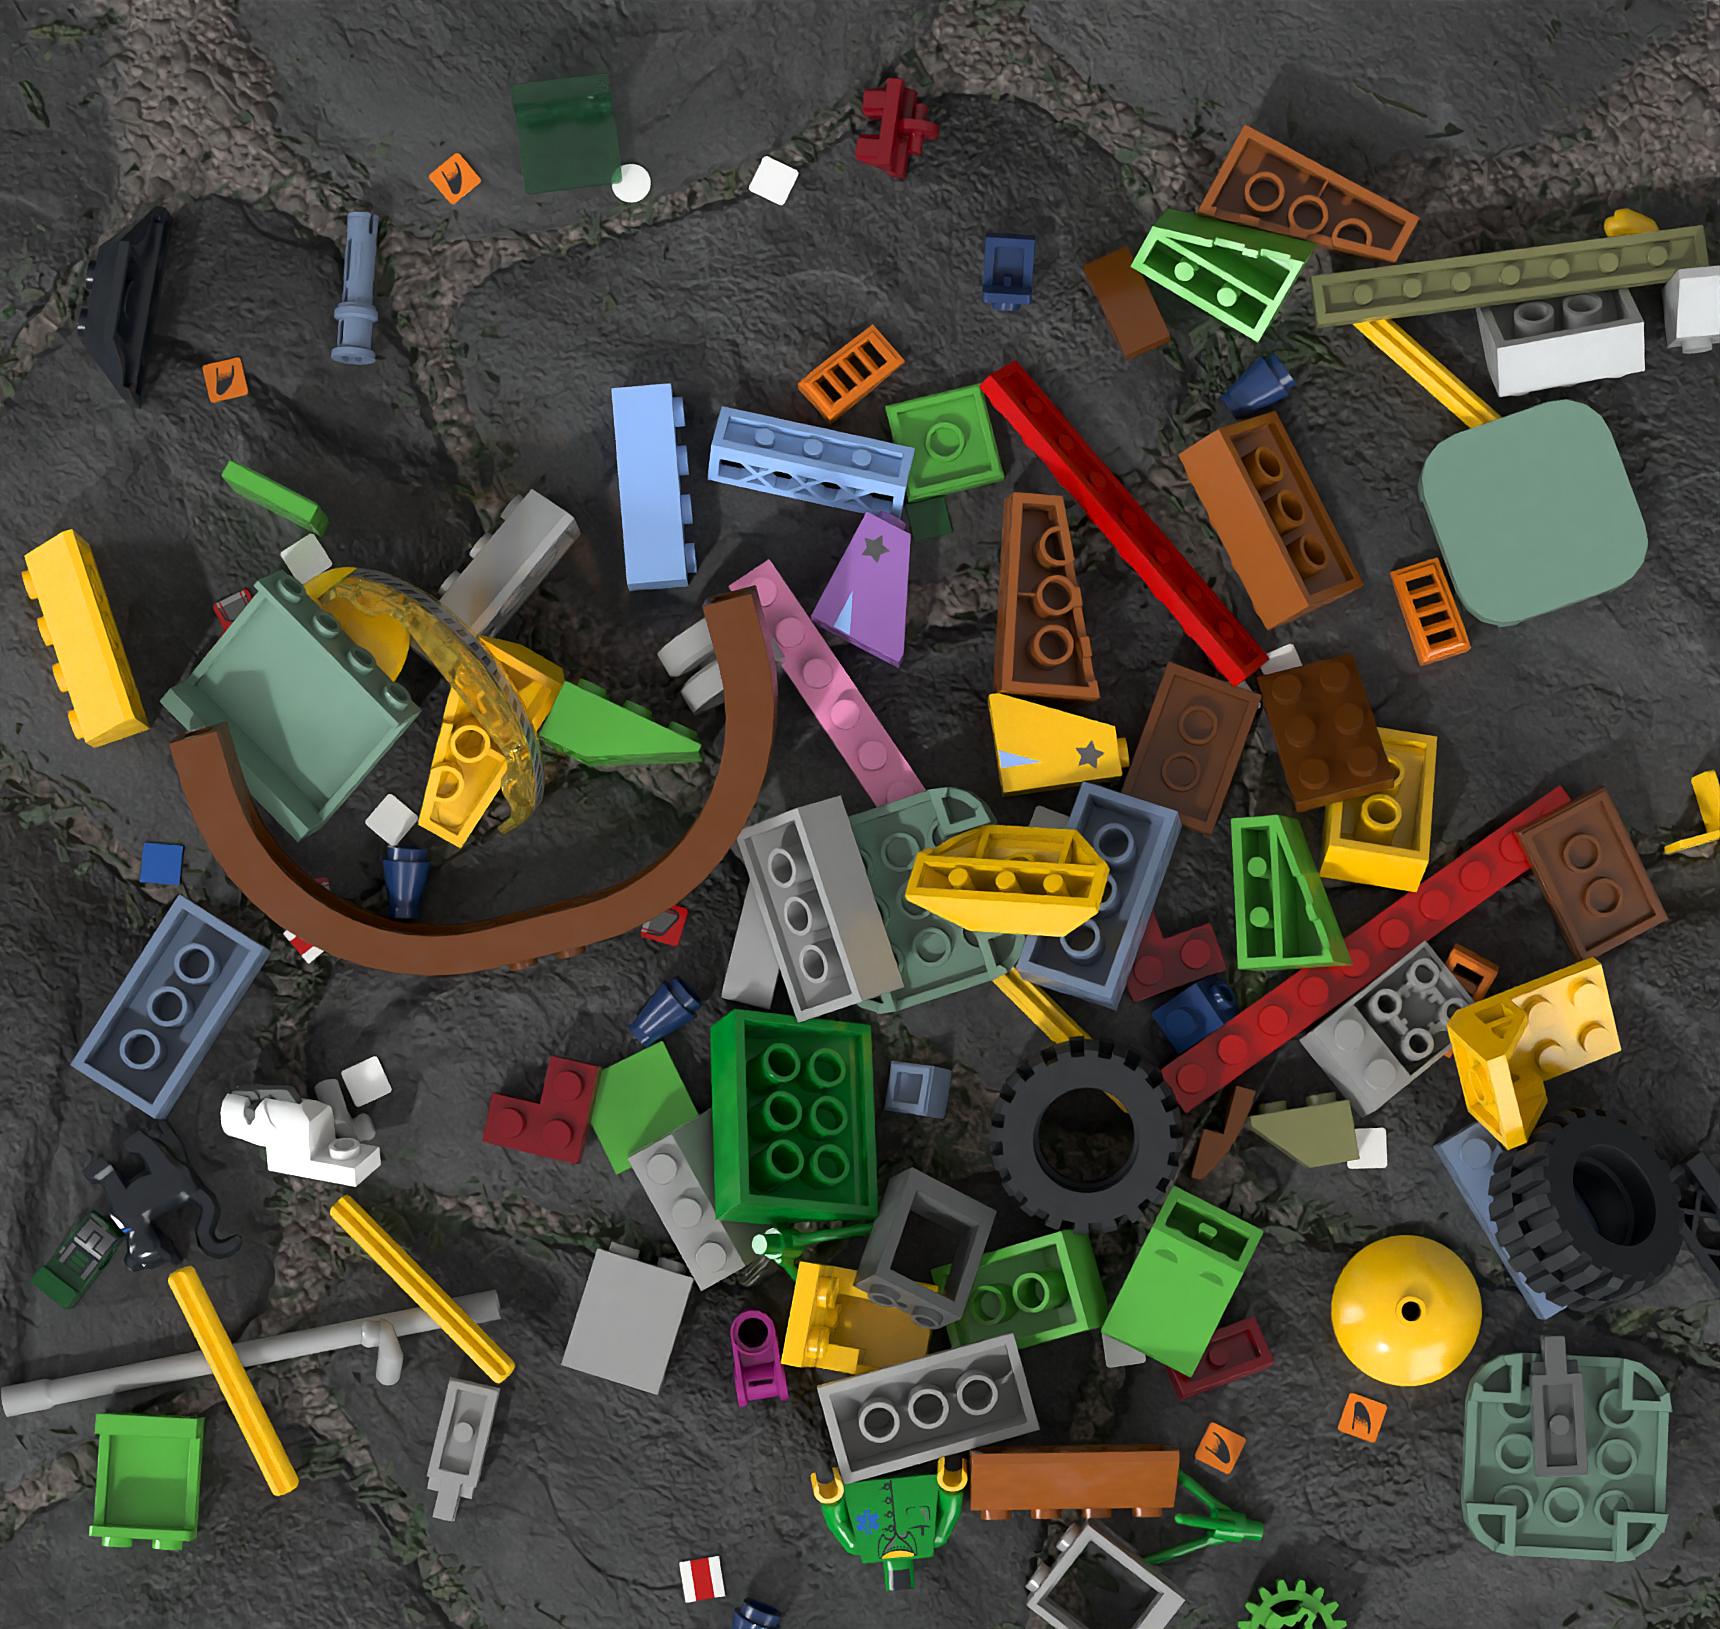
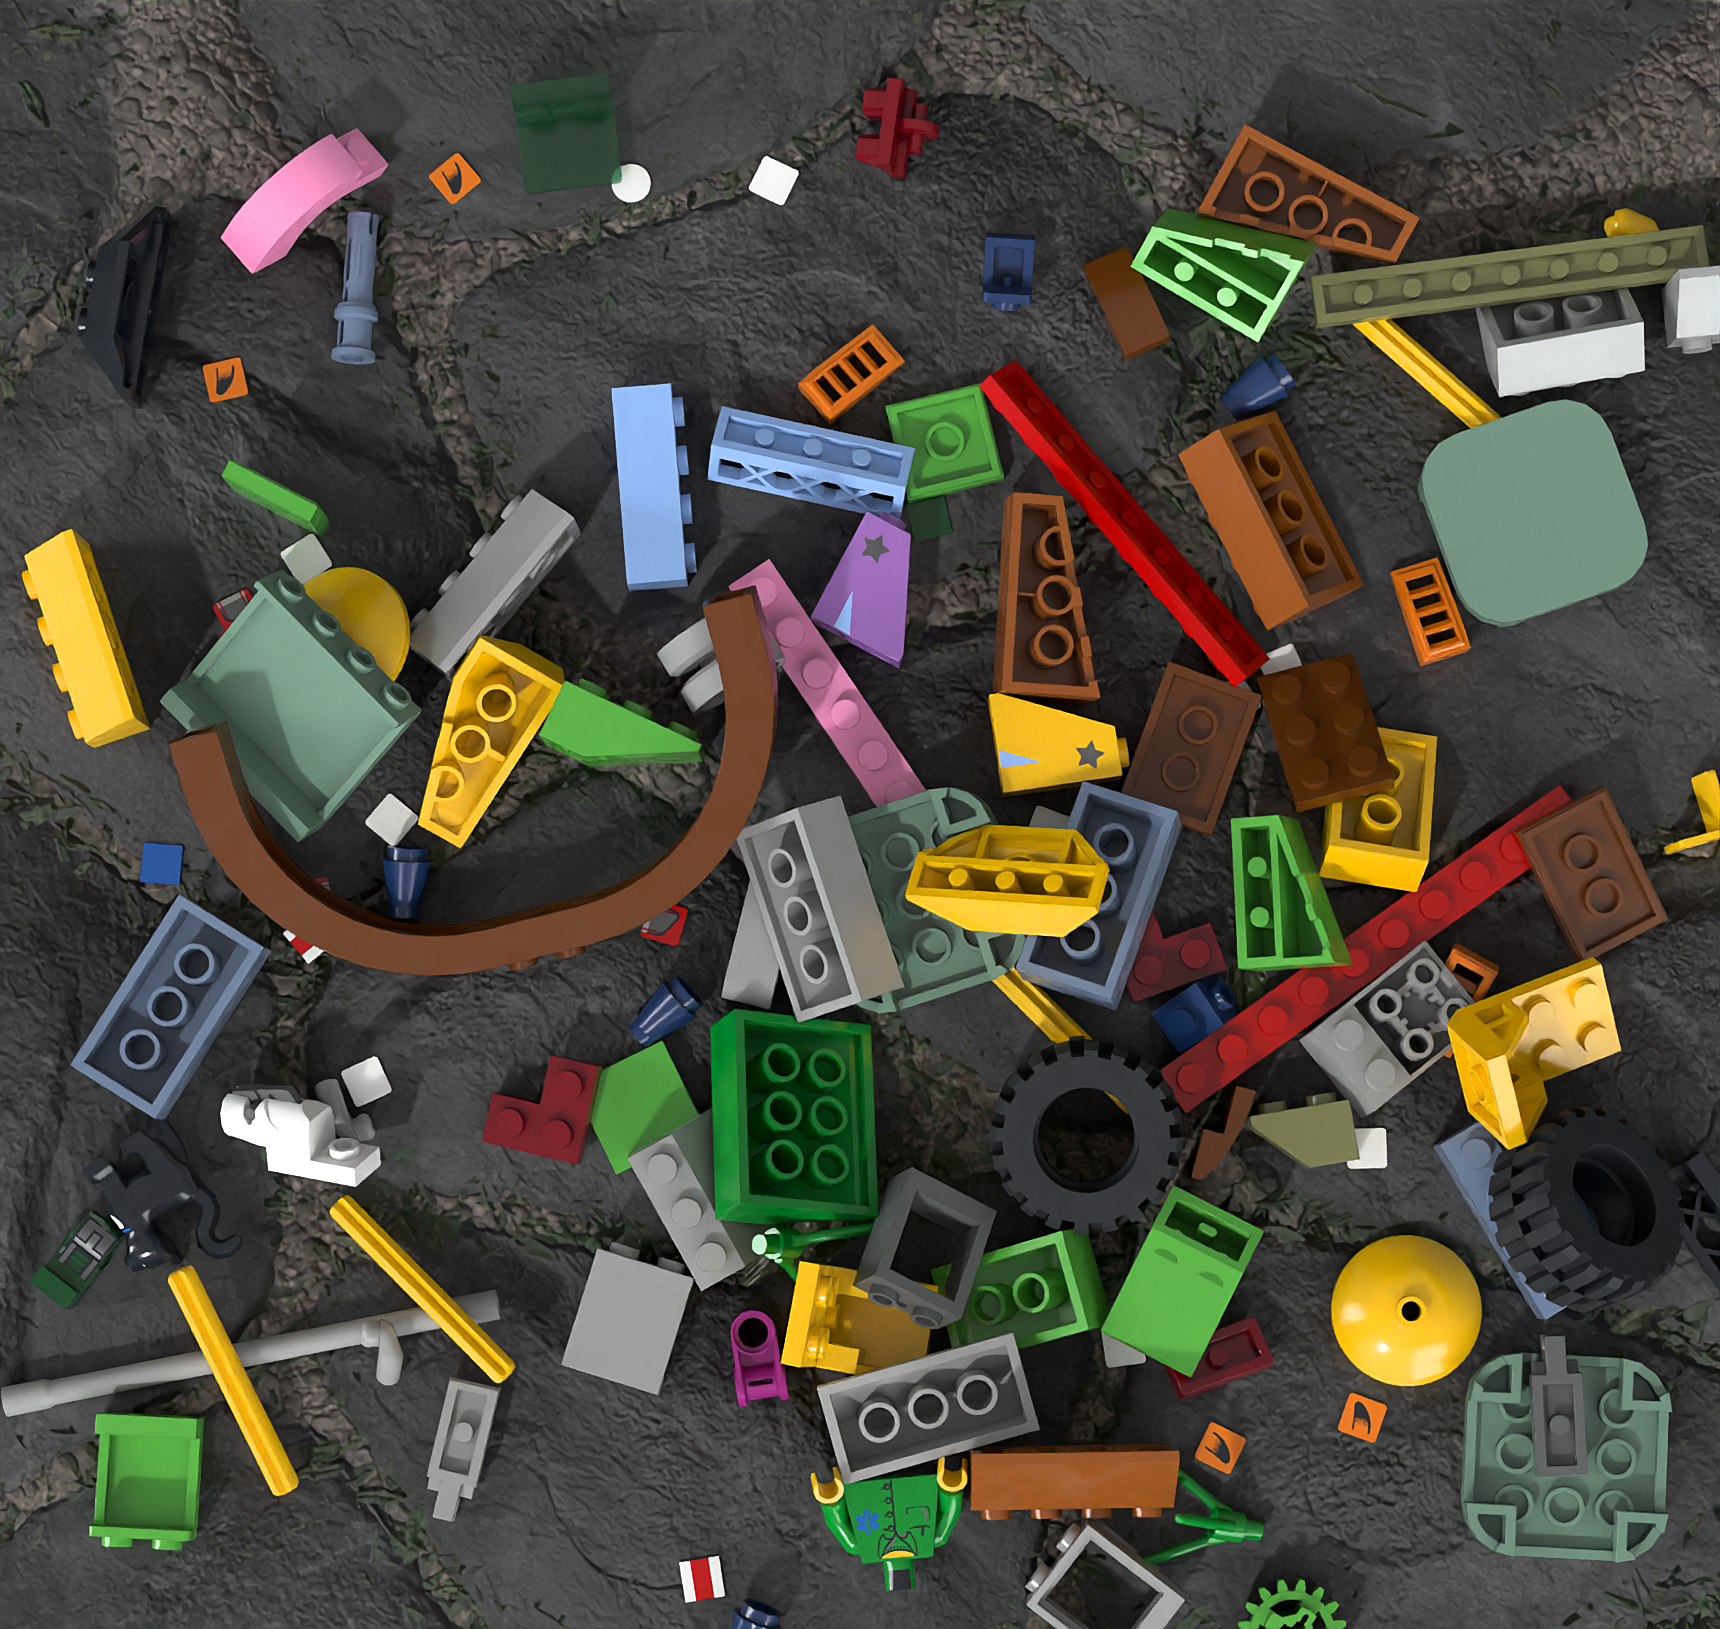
(298, 194): none -> bright pink arch
(468, 669): clear yellow windscreen -> none
(918, 1089): sand blue slope -> none

